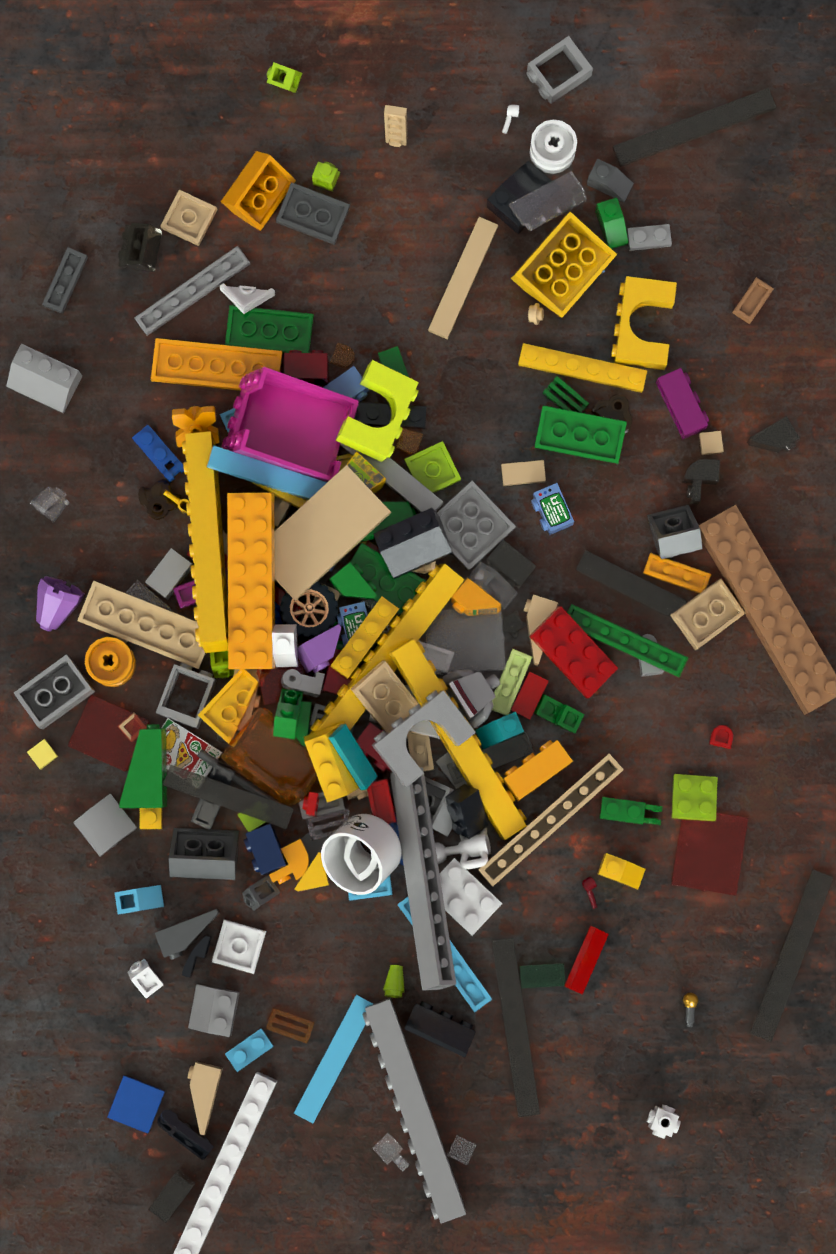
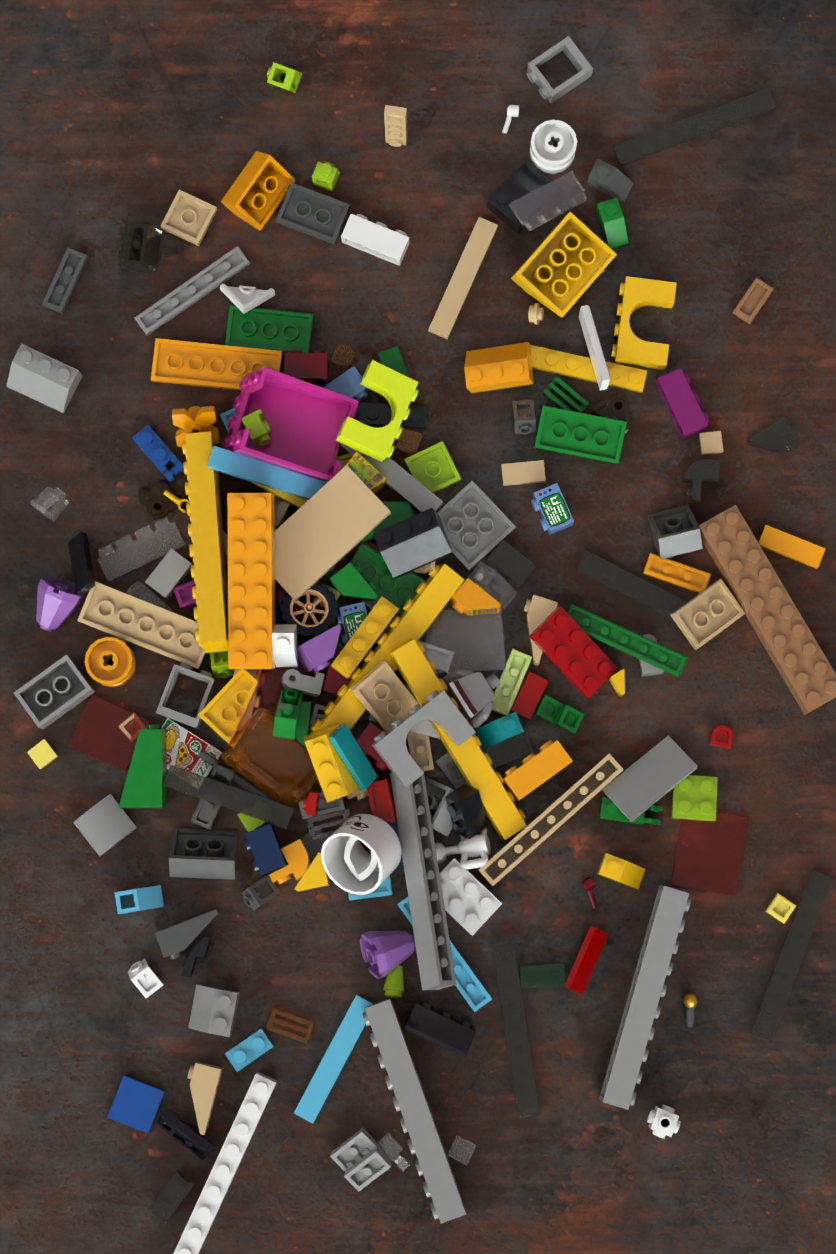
(81, 564): none -> black tile
(137, 553): none -> clear windscreen
(150, 818): yellow plate -> none
(239, 946): white tile -> none
(258, 428): none -> lime brick
(361, 1159): none -> light grey slope
(375, 239): none -> white brick
(386, 950): none -> medium lavender cone
(498, 367): none -> light orange slope
(524, 416): none -> dark grey bracket
(594, 347): none -> white tile
(618, 682): none -> yellow slope
(644, 997): none -> light grey brick
(649, 237): light grey plate -> none
(649, 778): none -> light grey tile
(780, 908): none -> light yellow tile
(791, 546): none -> light orange tile

